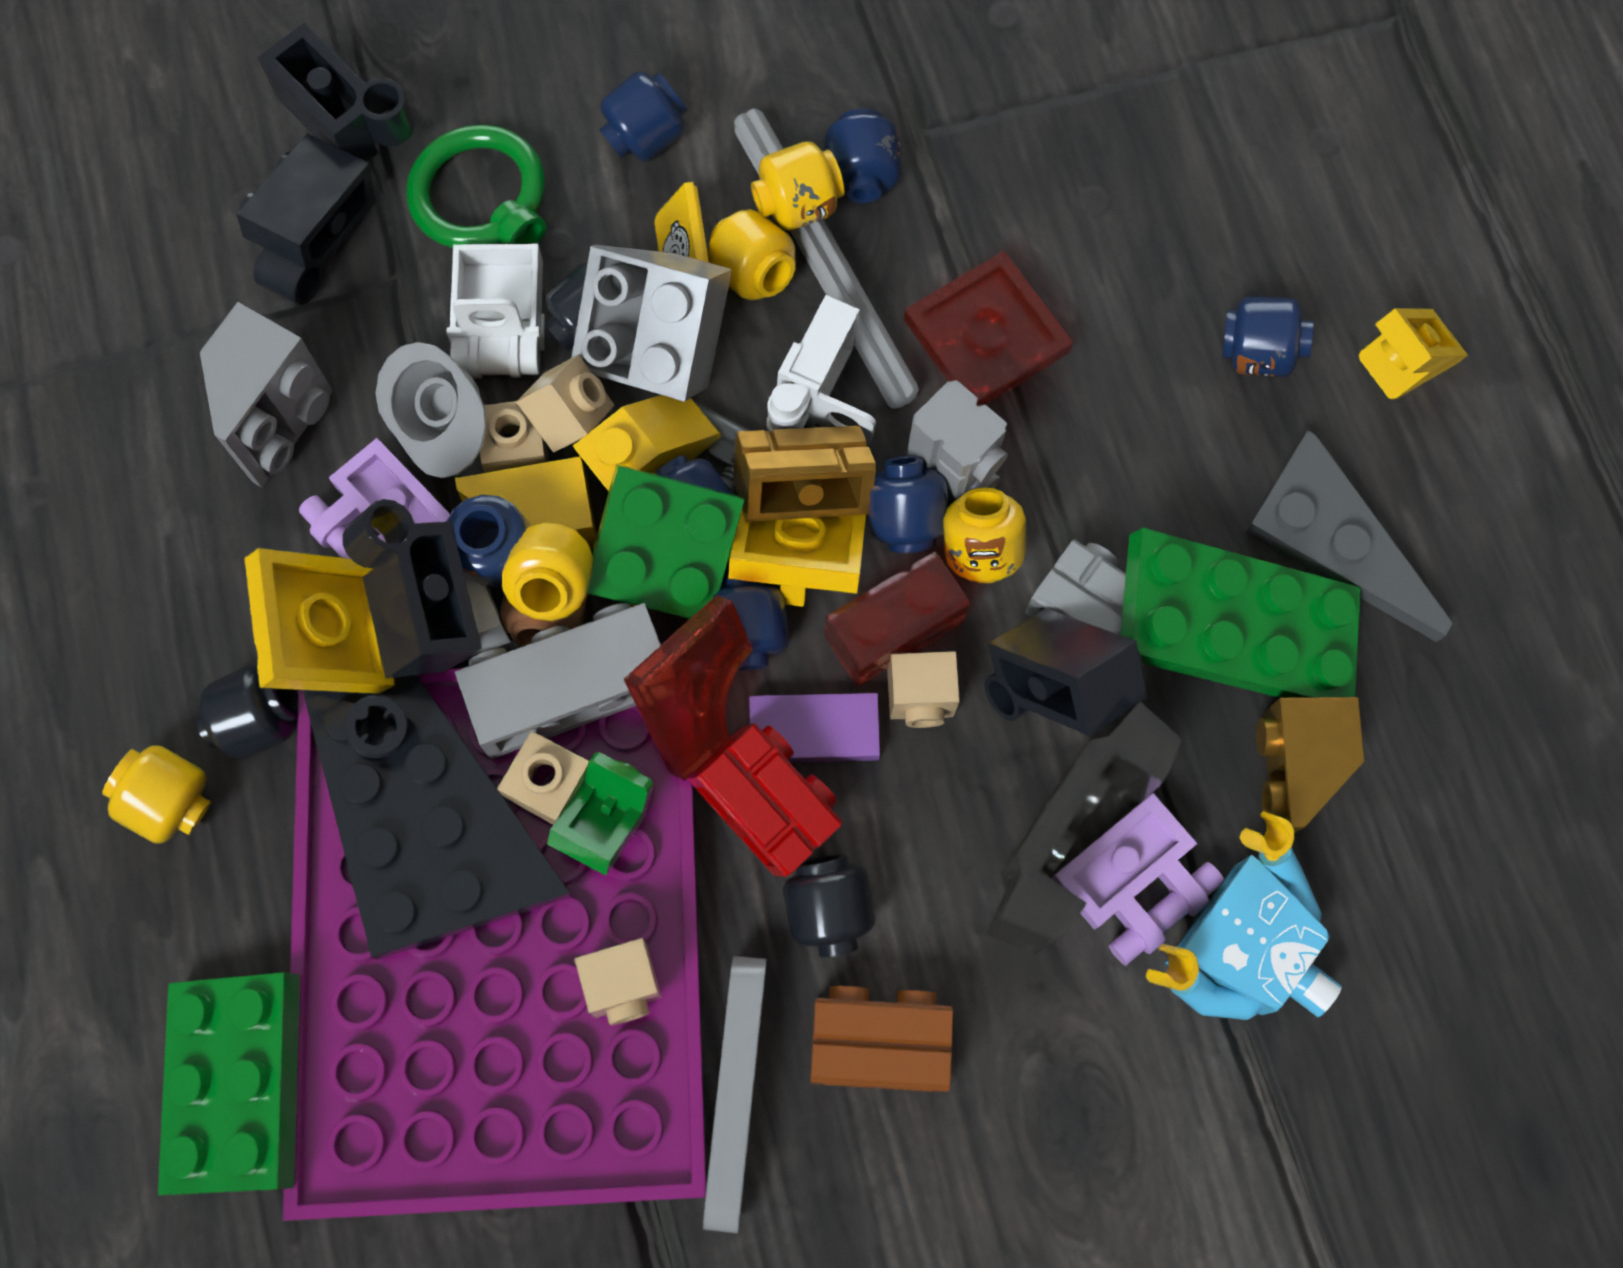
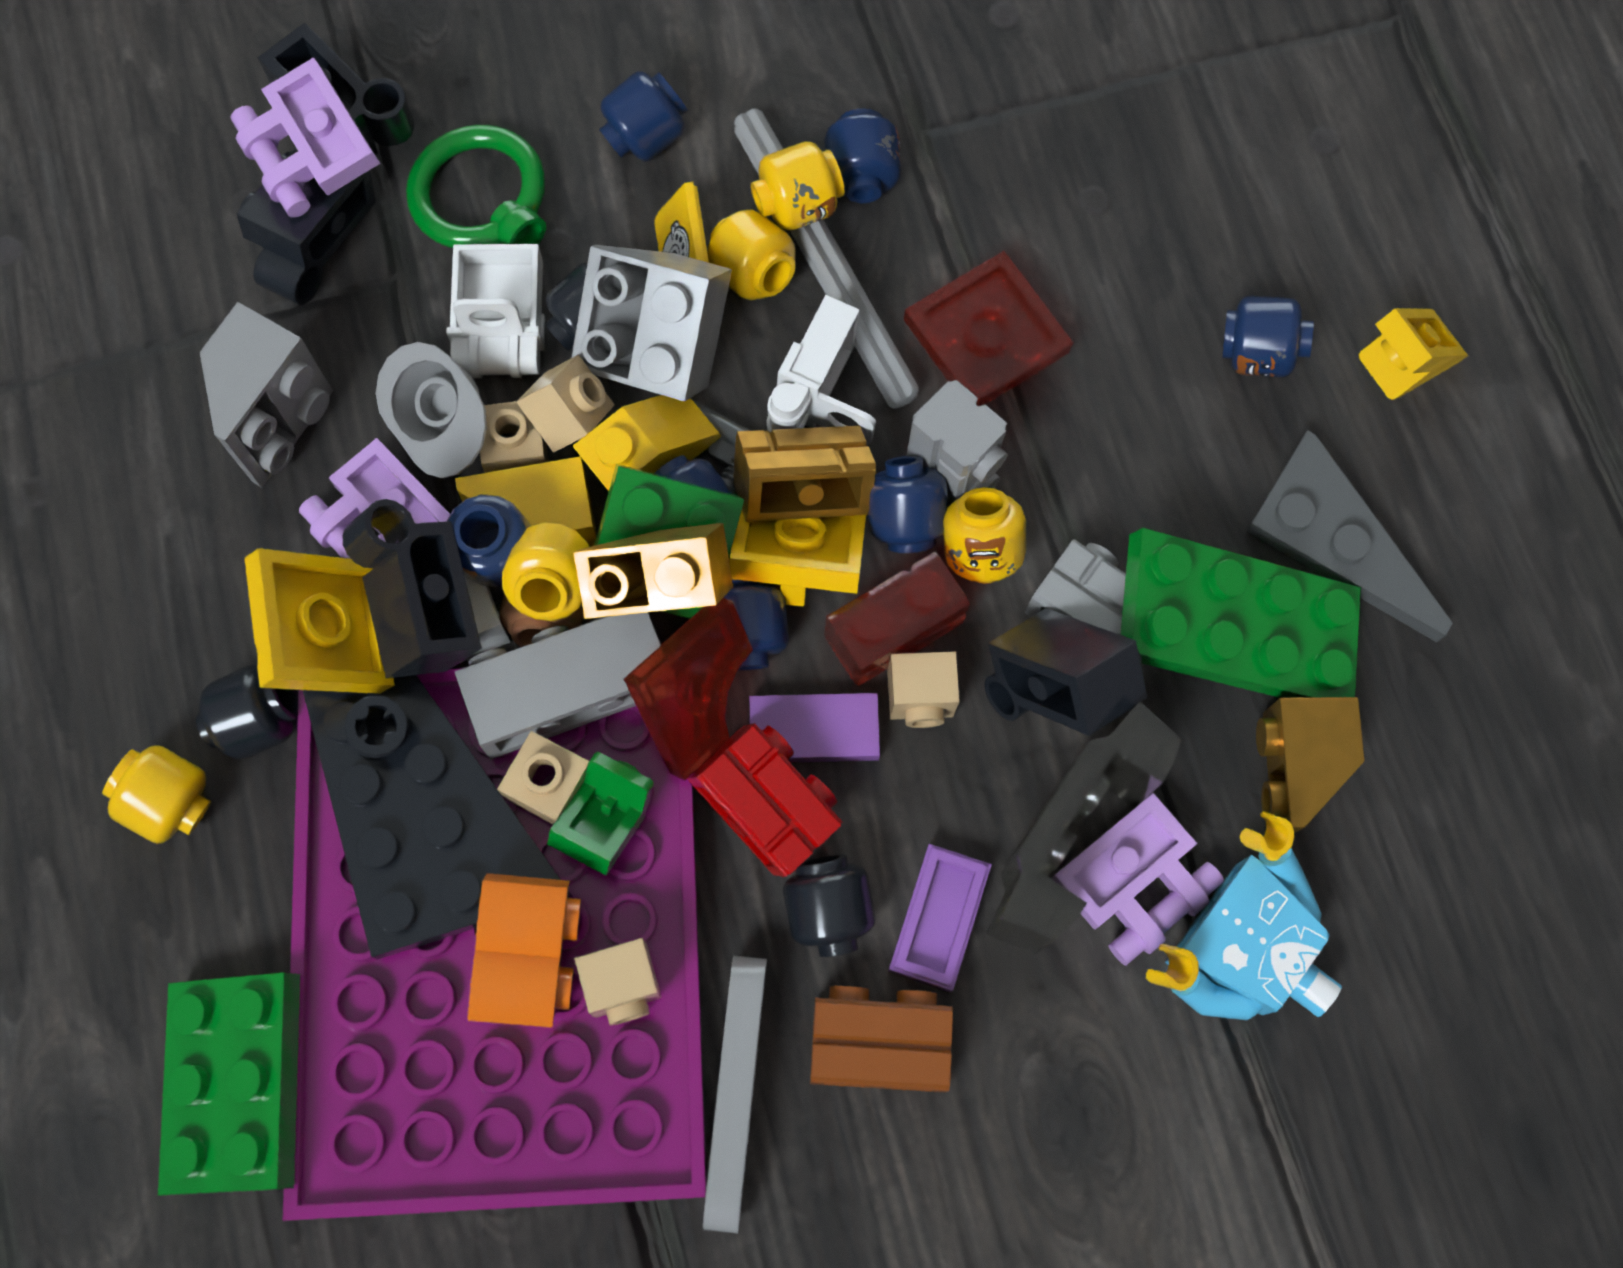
(320, 128): none -> lavender plate
(520, 950): none -> orange brick
(655, 571): none -> slope
(939, 918): none -> medium lavender tile

